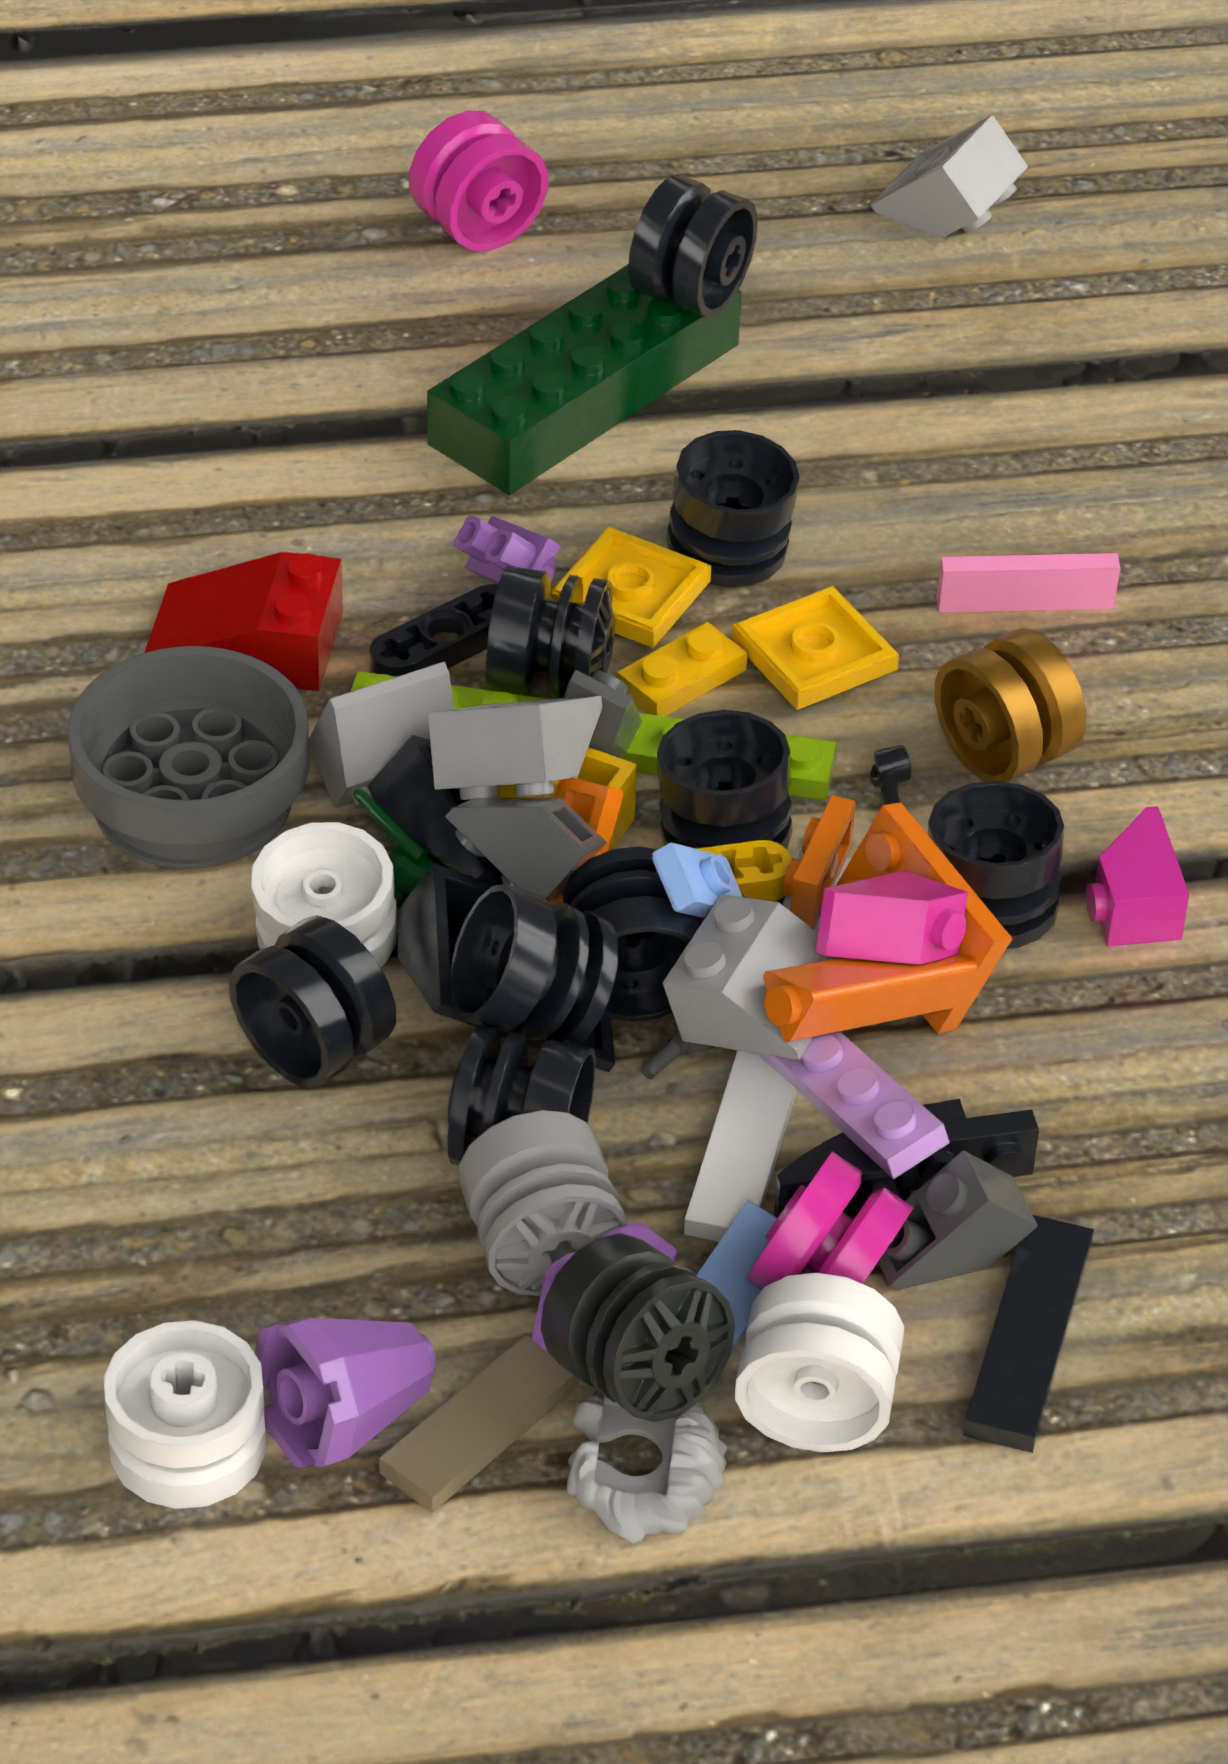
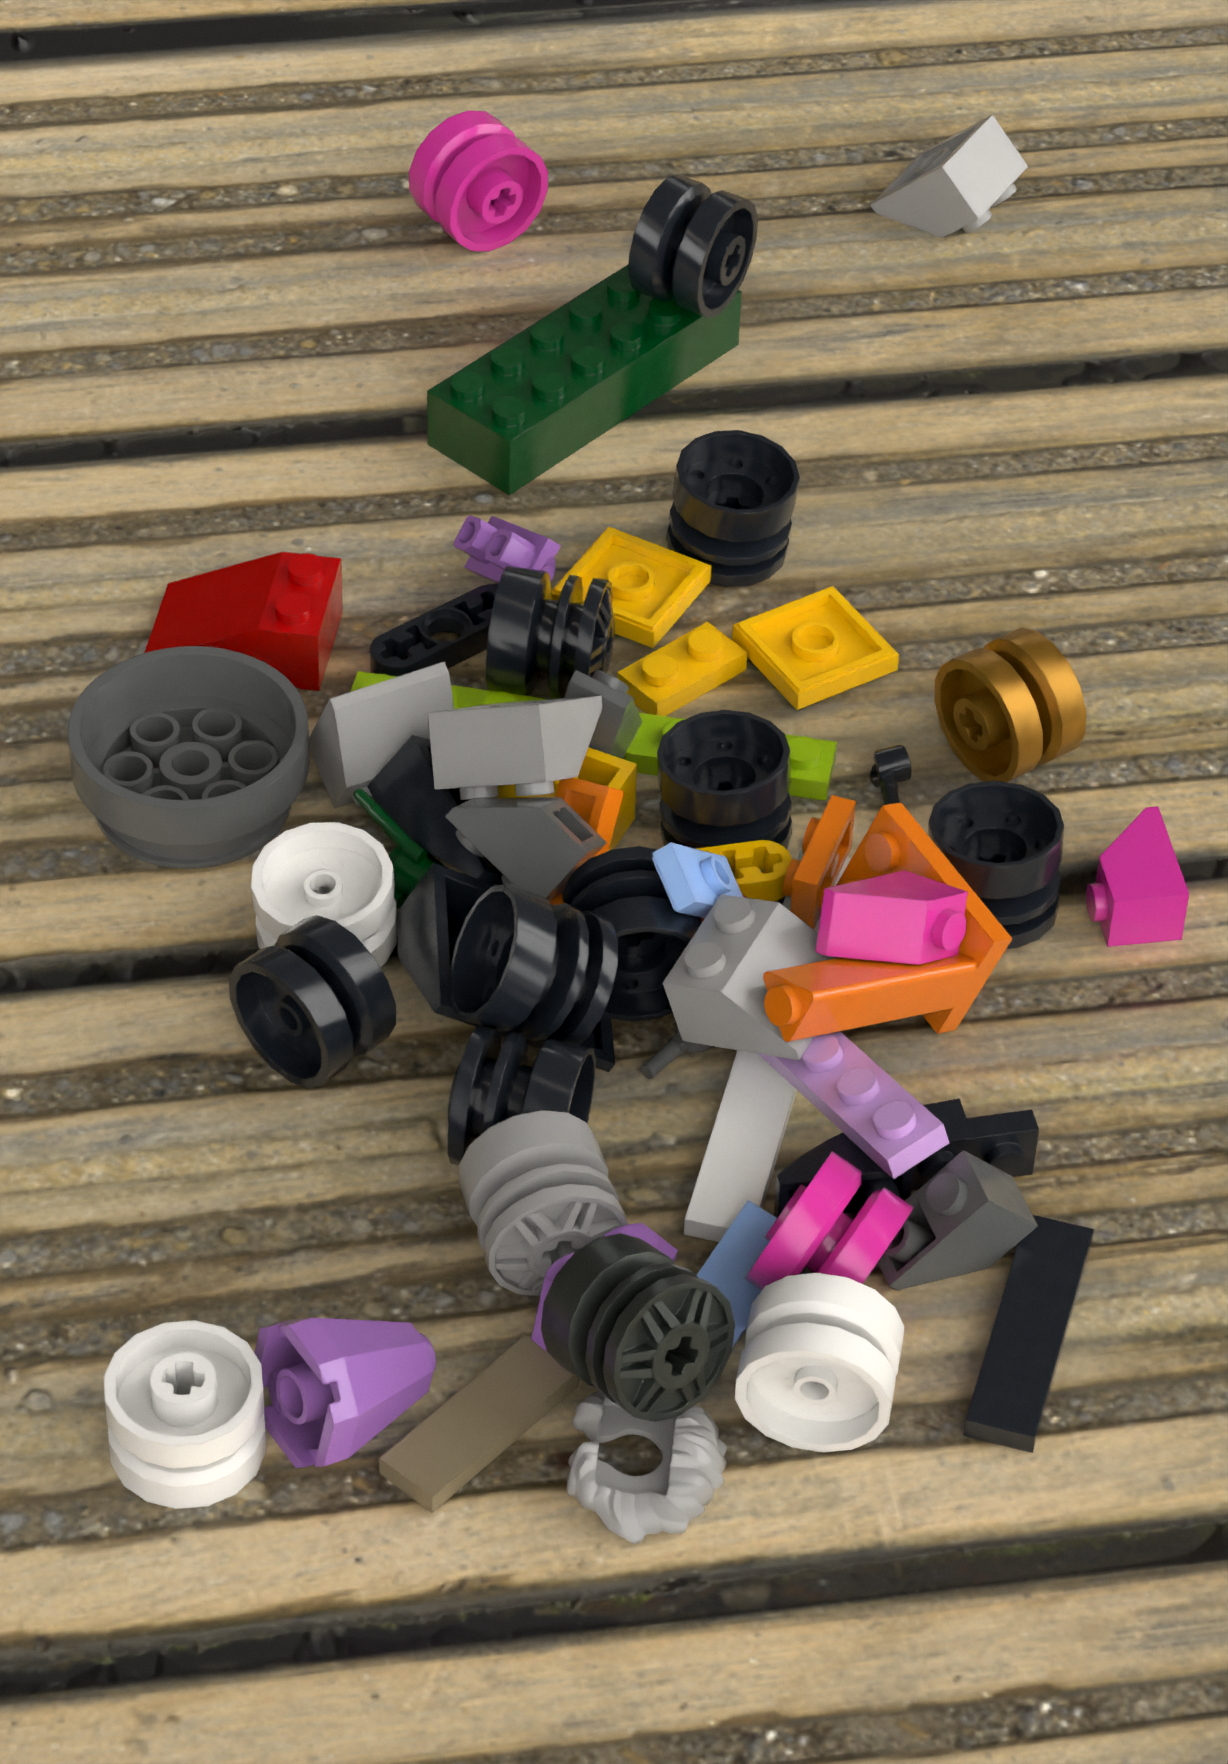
(1028, 582): bright pink tile -> none

